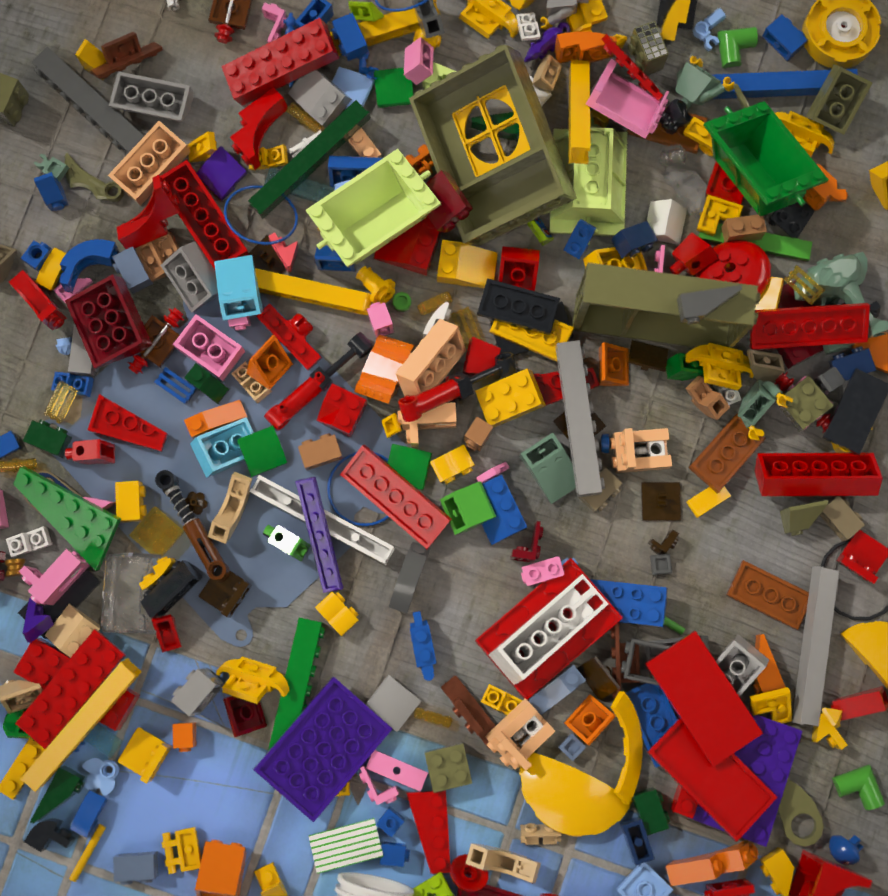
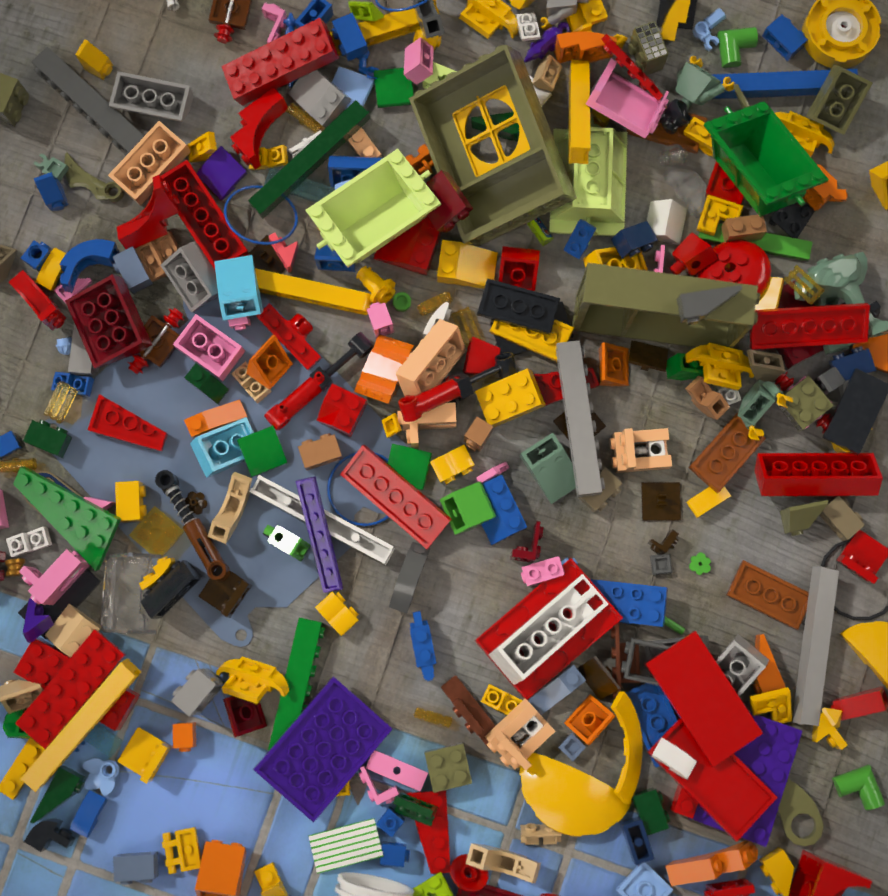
(87, 853): yellow bar -> none
(91, 452): red torso -> none
(122, 53): copper bracket -> none
(162, 376): blue tile -> none
(167, 632): red slope -> none
(393, 703): light grey slope -> none
(415, 808): none -> dark green bracket
(605, 443): blue tile -> none
(674, 758): none -> white slope
(704, 568): none -> bright green plant
(844, 850): blue piece -> none

